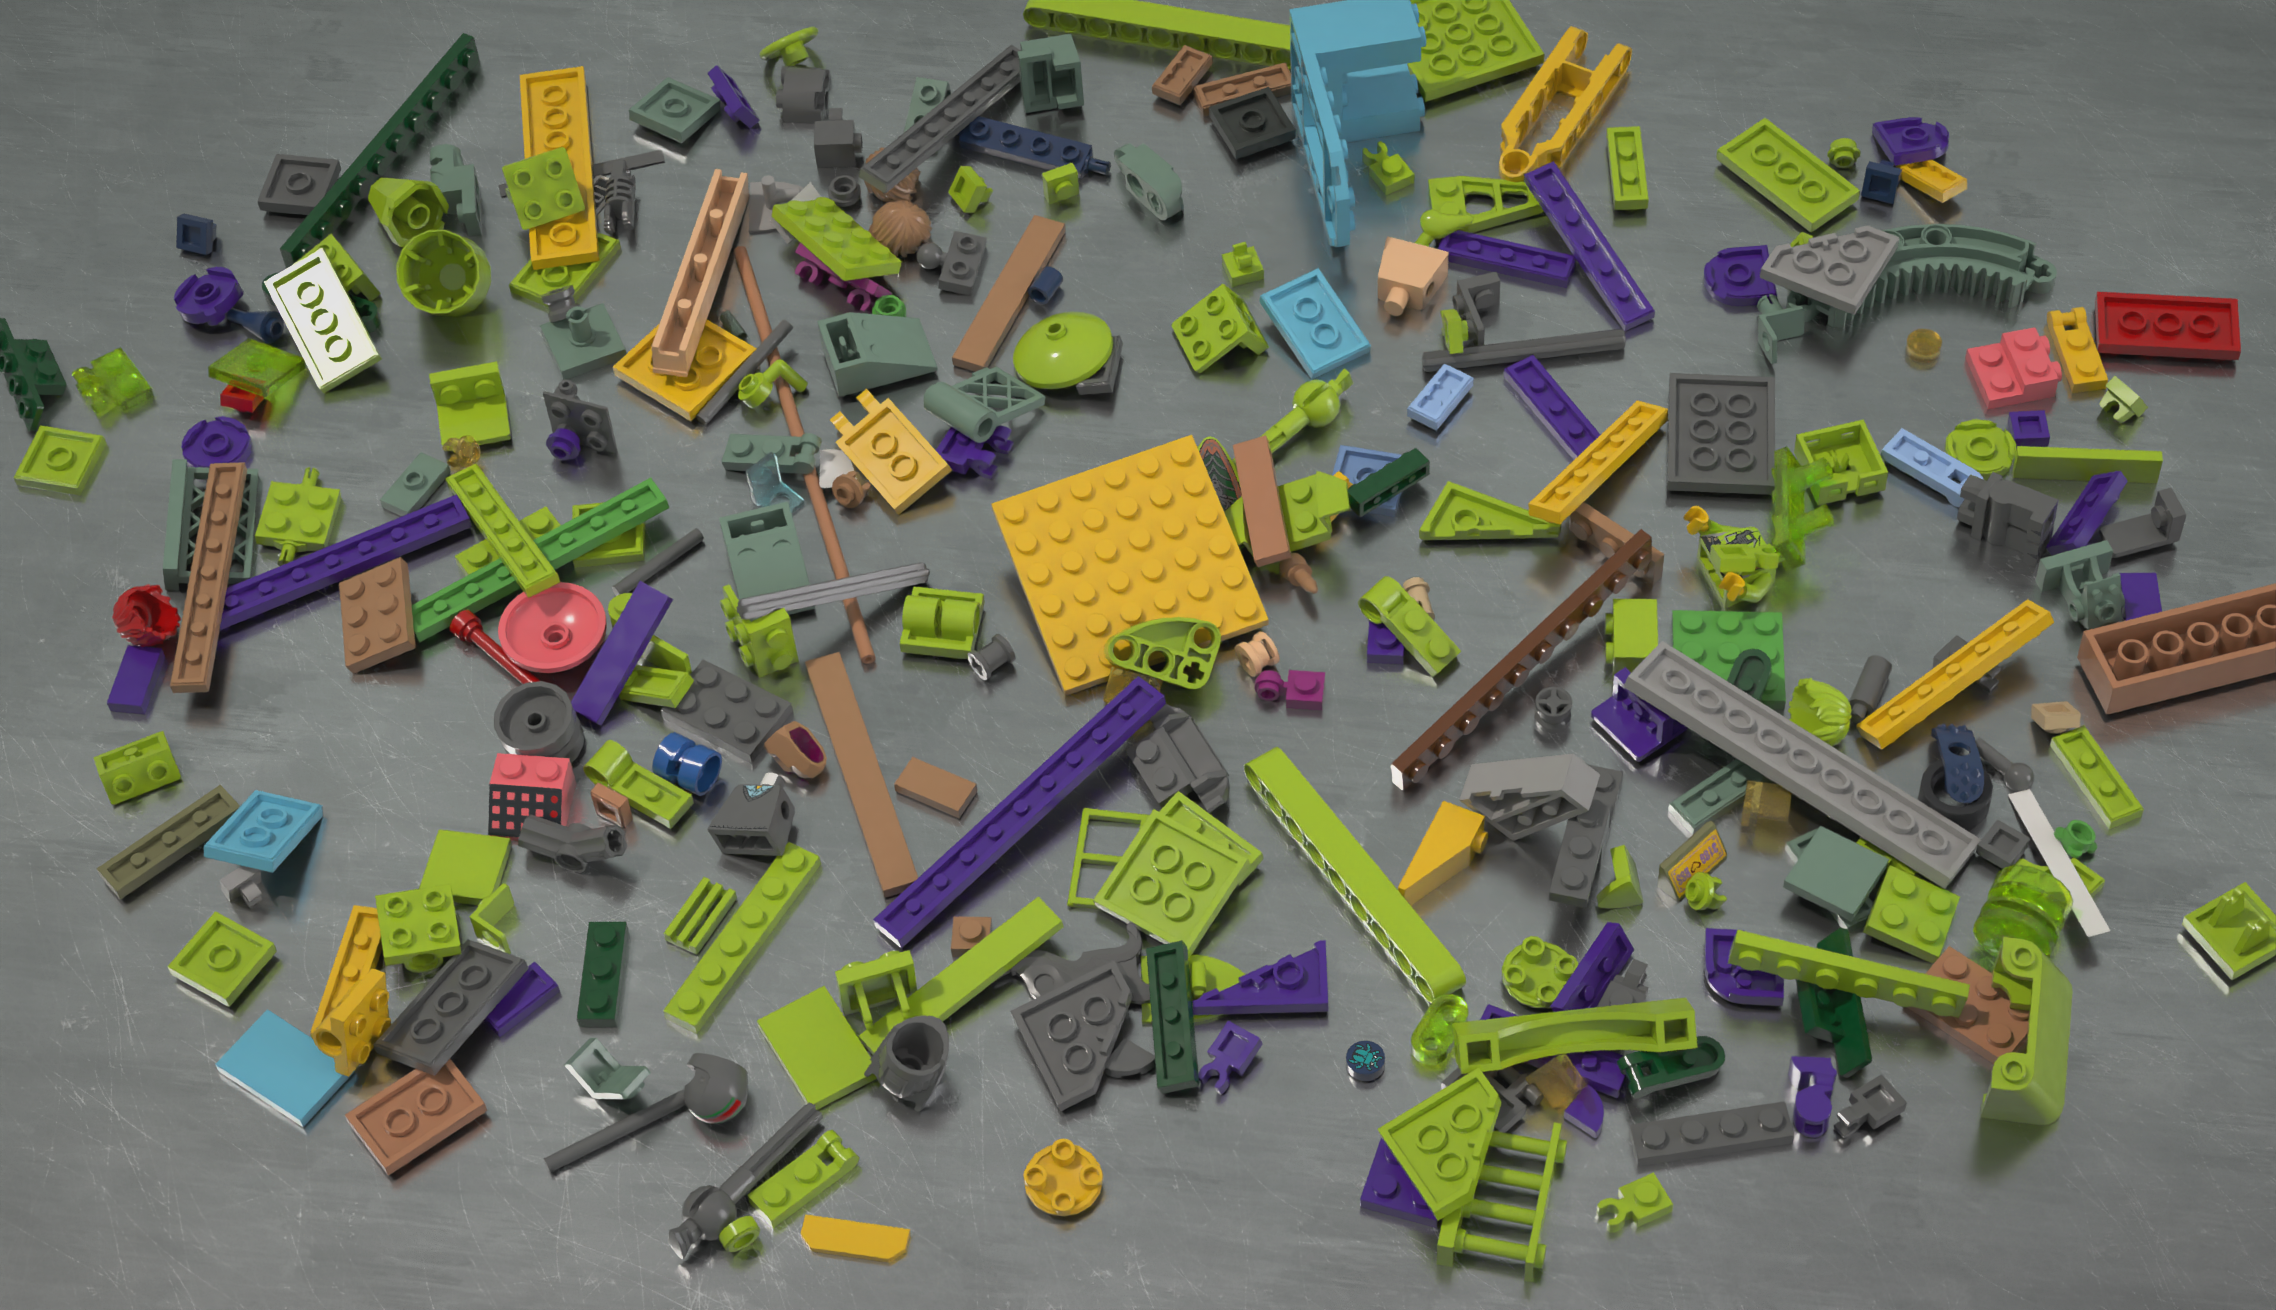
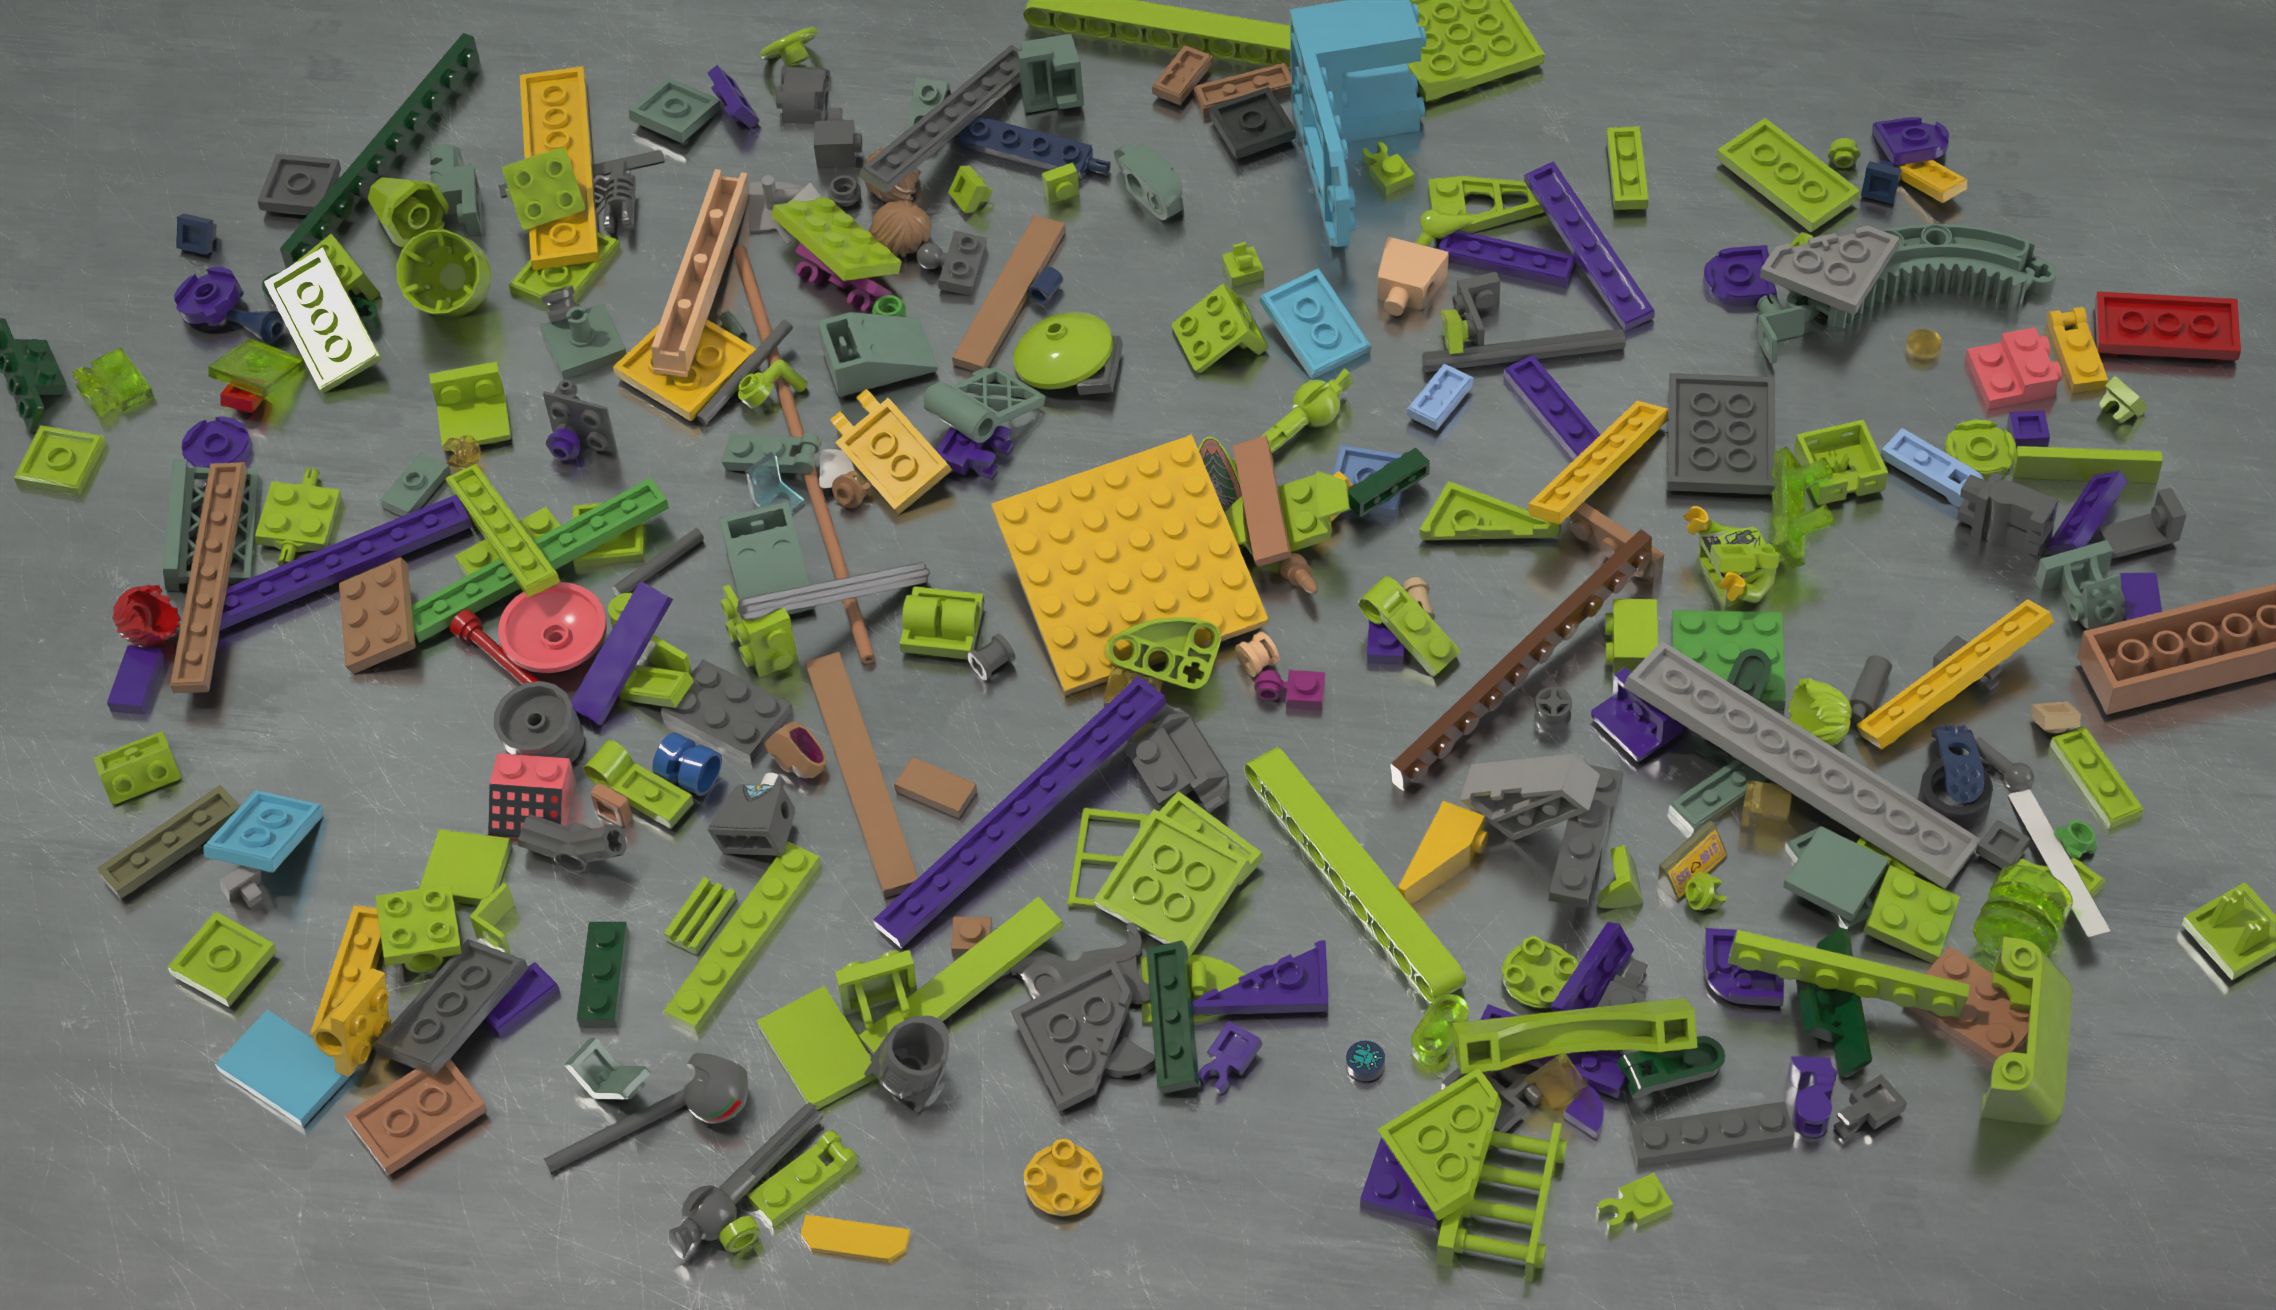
(1563, 76): yellow piece -> none

